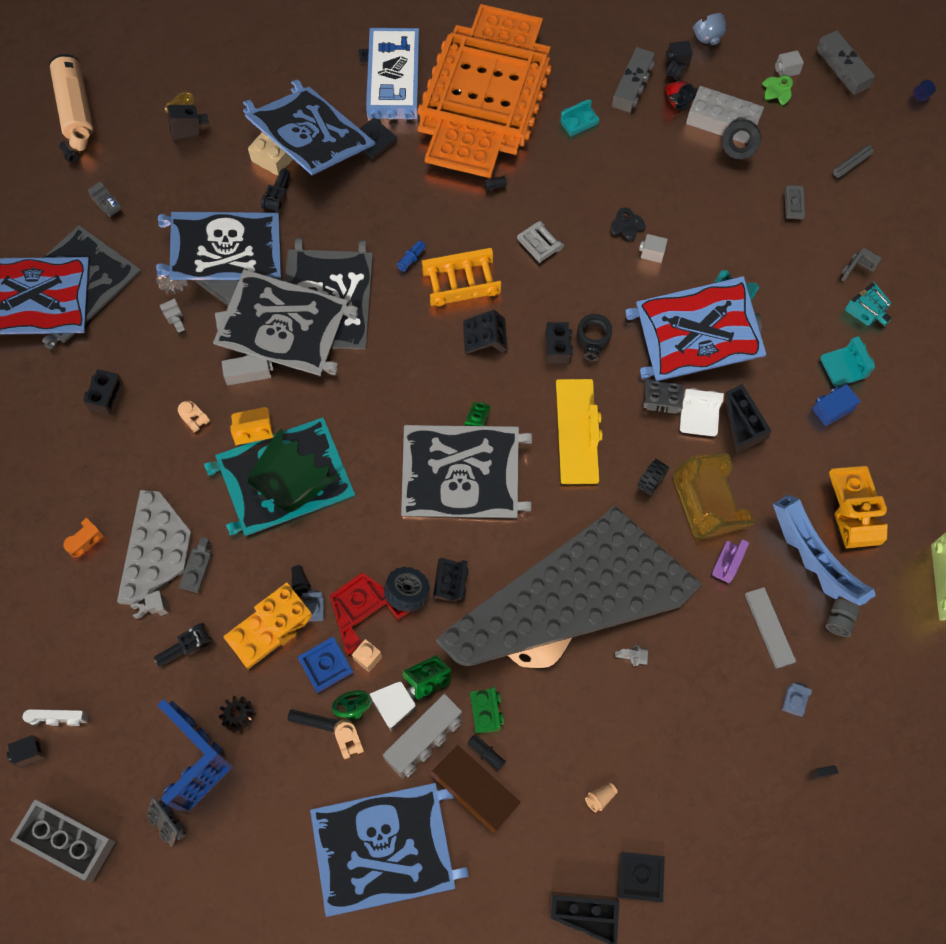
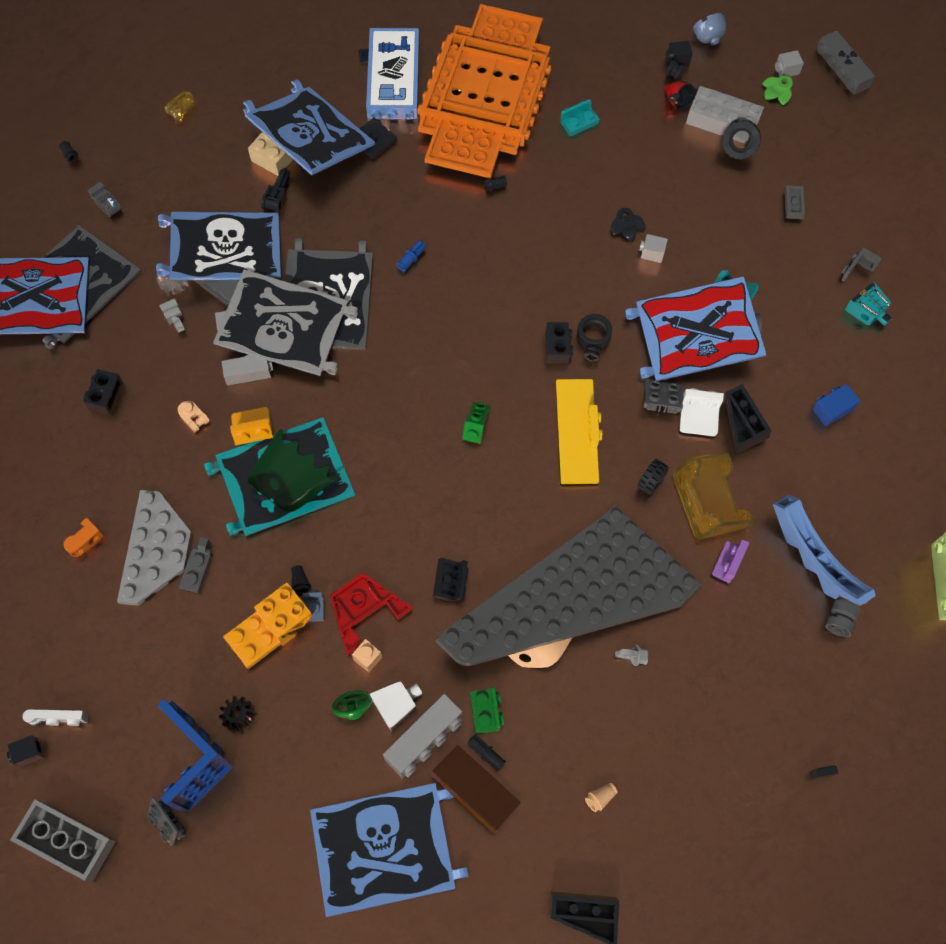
(71, 100): light nougat piece -> none
(154, 602): light grey piece -> none
(185, 121): black torso -> none
(189, 643): black connector -> none
(312, 720): black axle -> none
(325, 664): blue plate -> none
(345, 732): light nougat plate -> none
(406, 589): black wheel -> none
(428, 676): green bracket -> none
(461, 261): light orange fence -> none
(461, 471): flag -> none
(485, 331): black bracket -> none
(536, 244): light grey plate -> none
(633, 79): dark grey brick -> none
(641, 877): black plate -> none
(770, 628): light grey tile -> none
(796, 698): sand blue bracket -> none
(848, 363): teal bracket -> none
(853, 161): dark grey axle -> none
(858, 507): light orange piece -> none
(924, 90): clear blue wheel -> none

